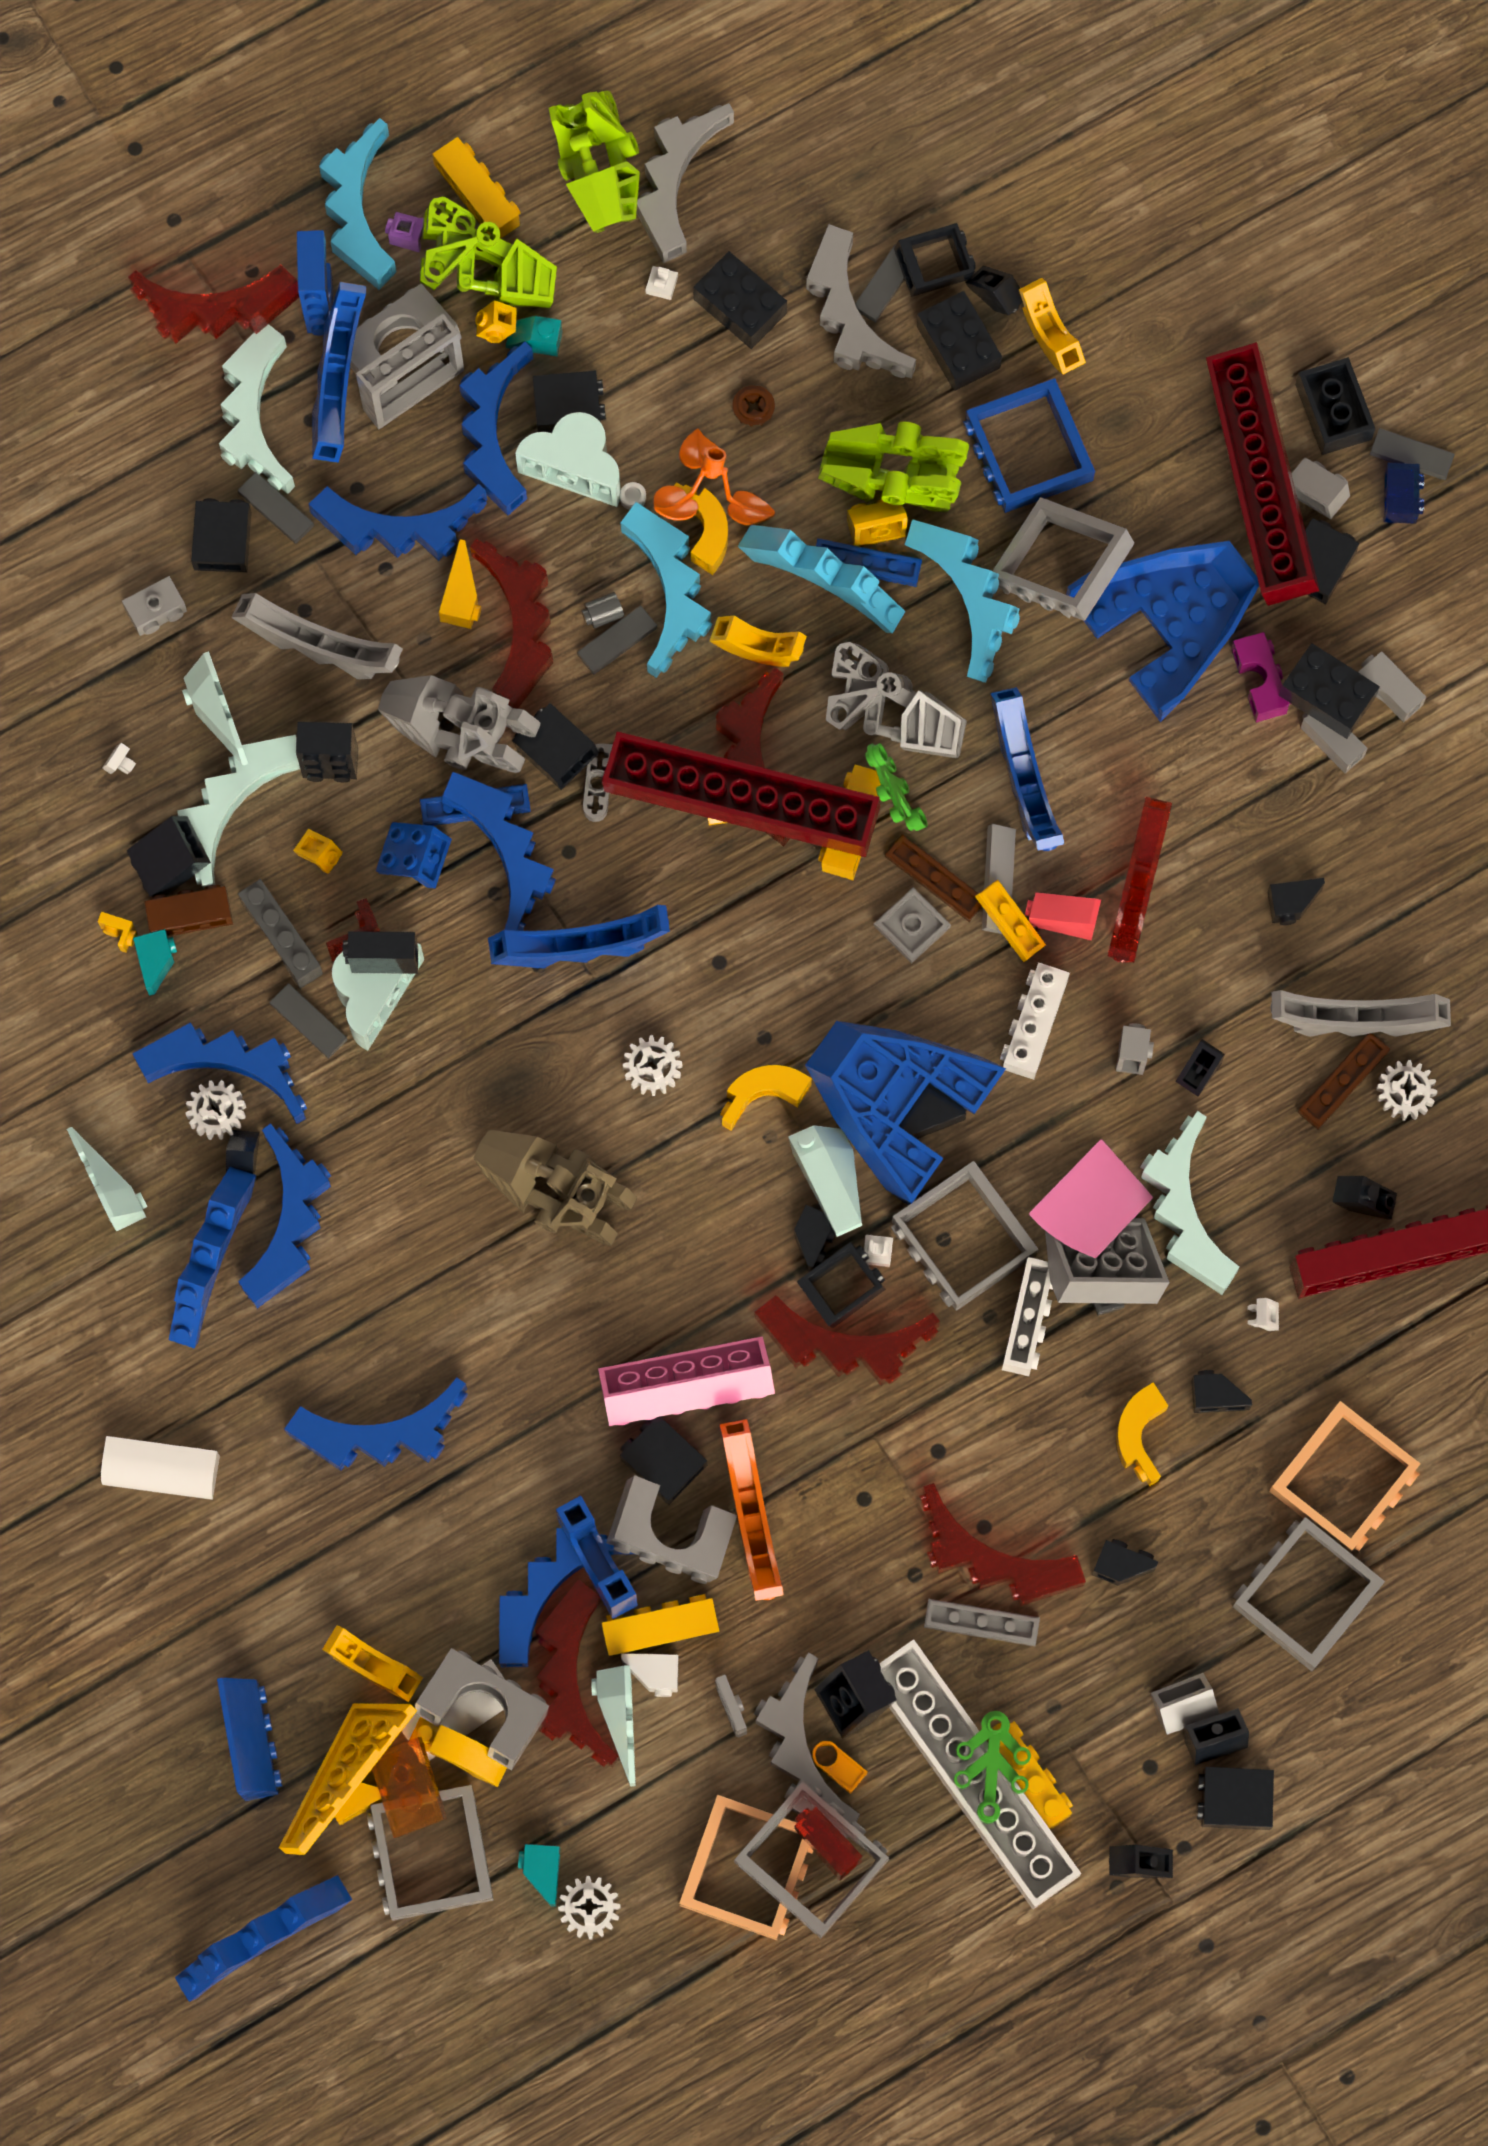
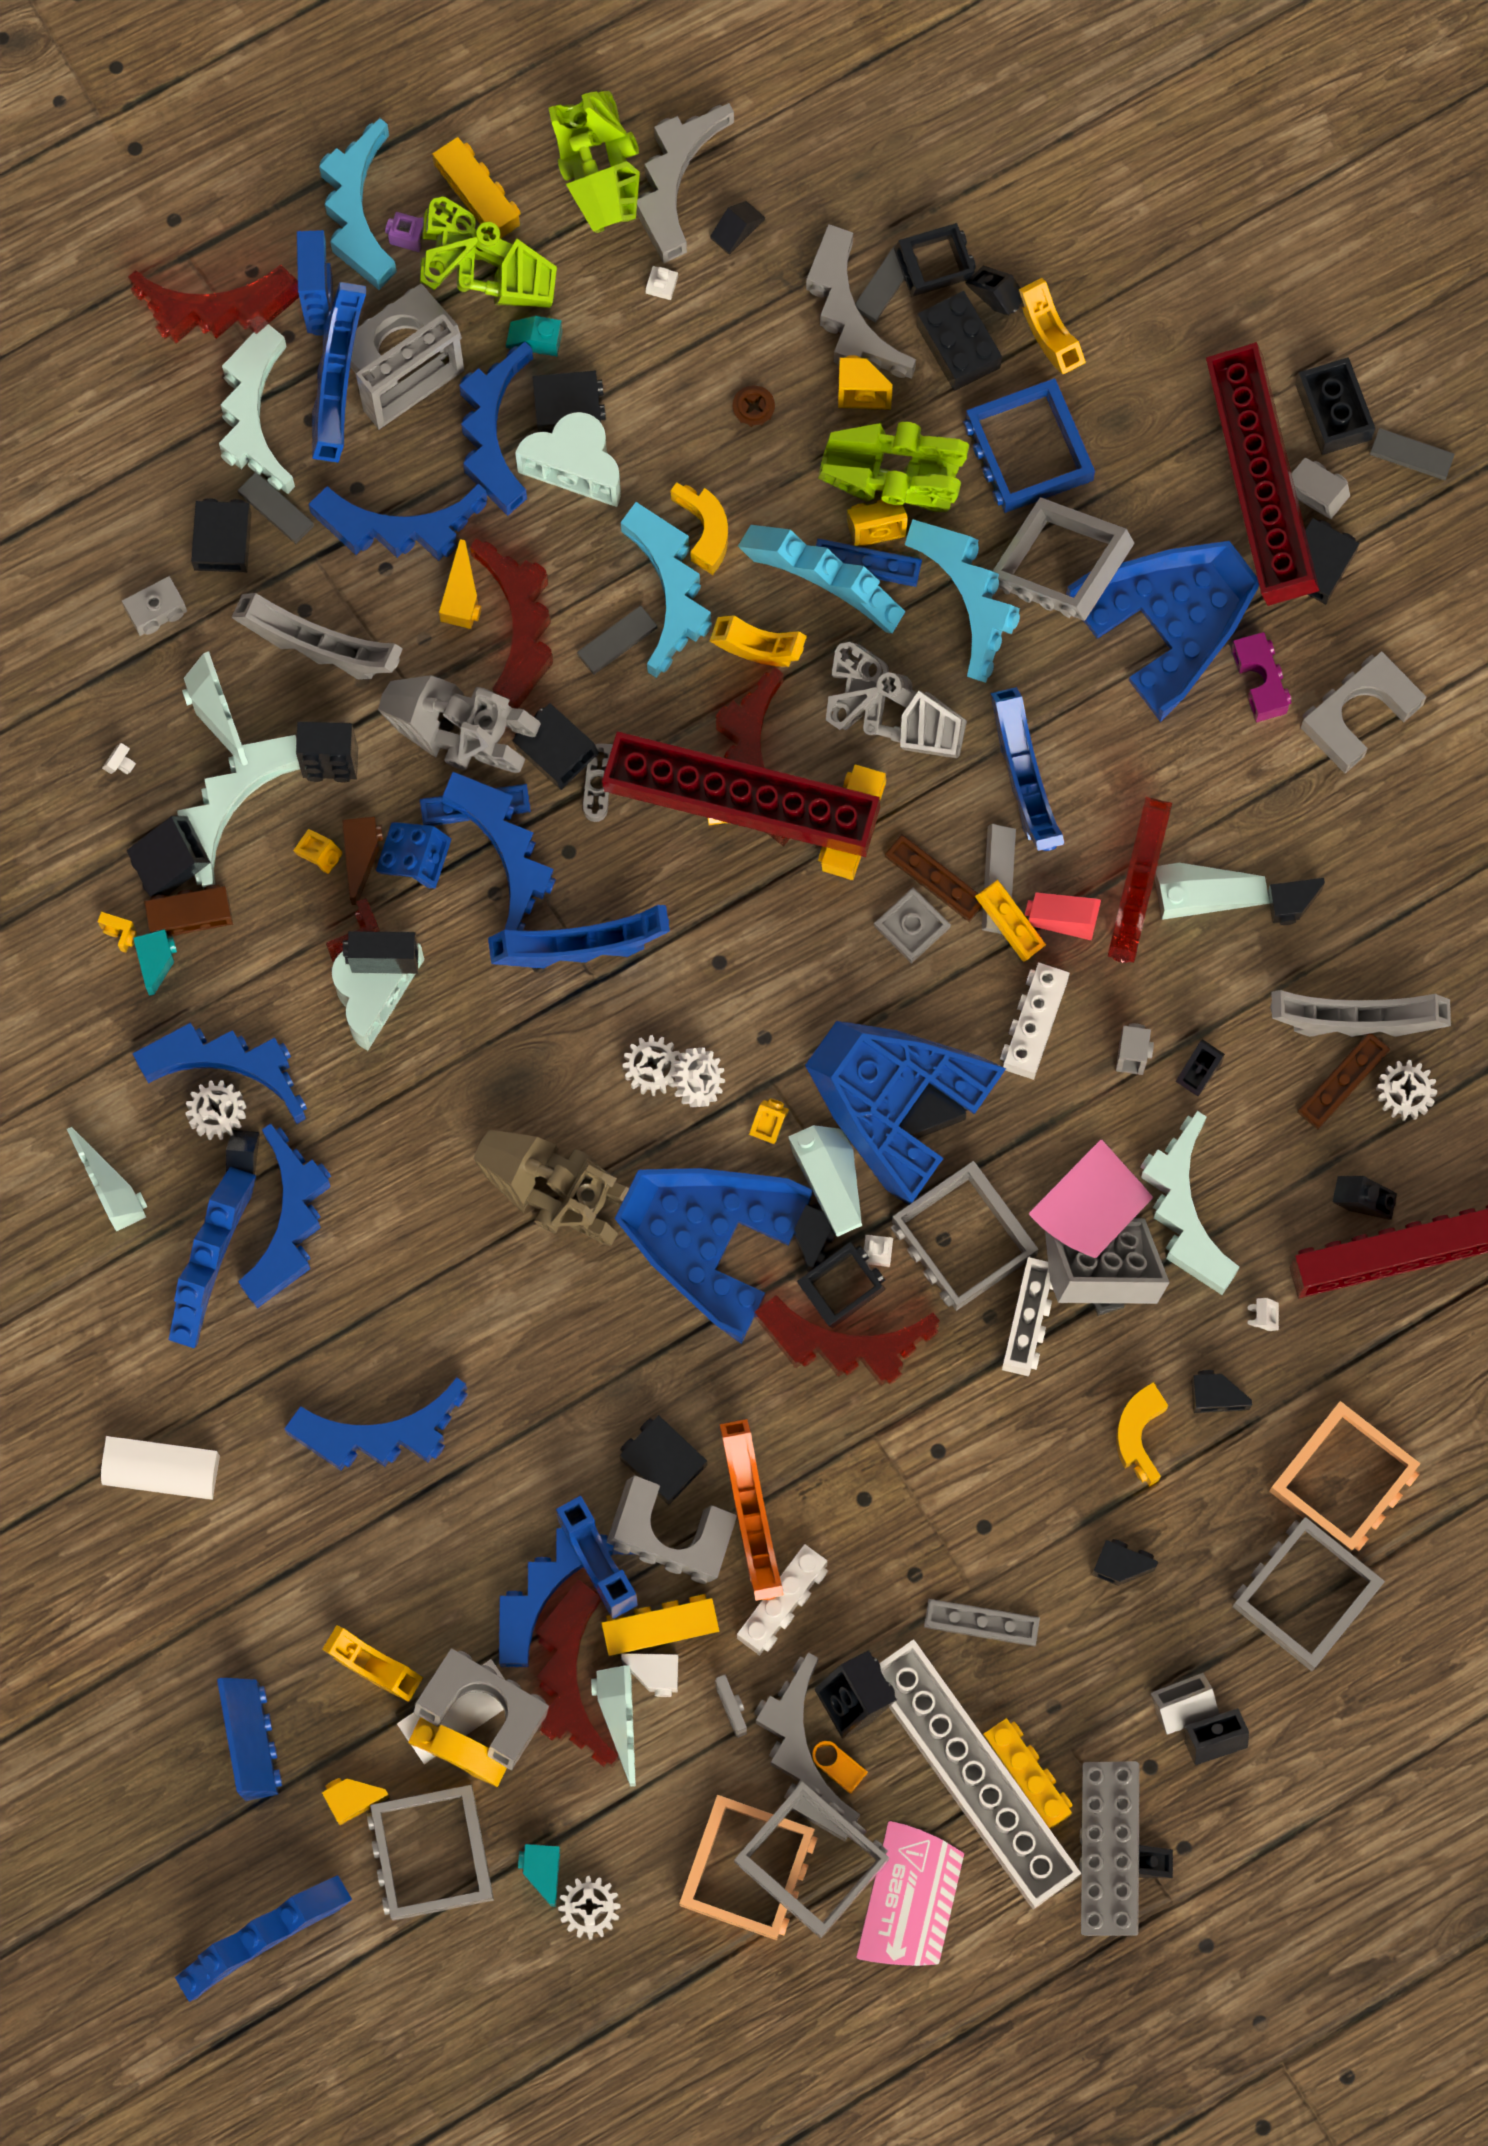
(280, 933): dark grey arch -> none
(308, 1021): dark grey tile -> none
(354, 1752): yellow wing -> none
(361, 850): none -> reddish brown slope
(408, 1788): clear orange tile -> none
(496, 322): yellow brick -> none
(602, 610): dark grey brick -> none
(632, 493): white tile -> none
(686, 1381): bright pink brick -> none
(687, 1221): none -> blue piece
(697, 1077): none -> white gear
(702, 453): orange plant -> none
(736, 226): none -> black slope
(740, 300): black brick -> none
(764, 1081): yellow arch -> none
(769, 1120): none -> yellow bracket
(772, 1614): none -> white brick
(827, 1842): clear red slope -> none
(862, 385): none -> yellow slope
(894, 789): bright green plant -> none
(911, 1899): none -> bright pink sticker
(956, 1548): clear red arch -> none
(992, 1761): bright green plant -> none
(1110, 1849): none -> light grey bracket
(1200, 889): none -> light aqua wedge
(1236, 1798): black brick -> none
(1329, 691): black brick -> none
(1401, 493): clear blue brick -> none

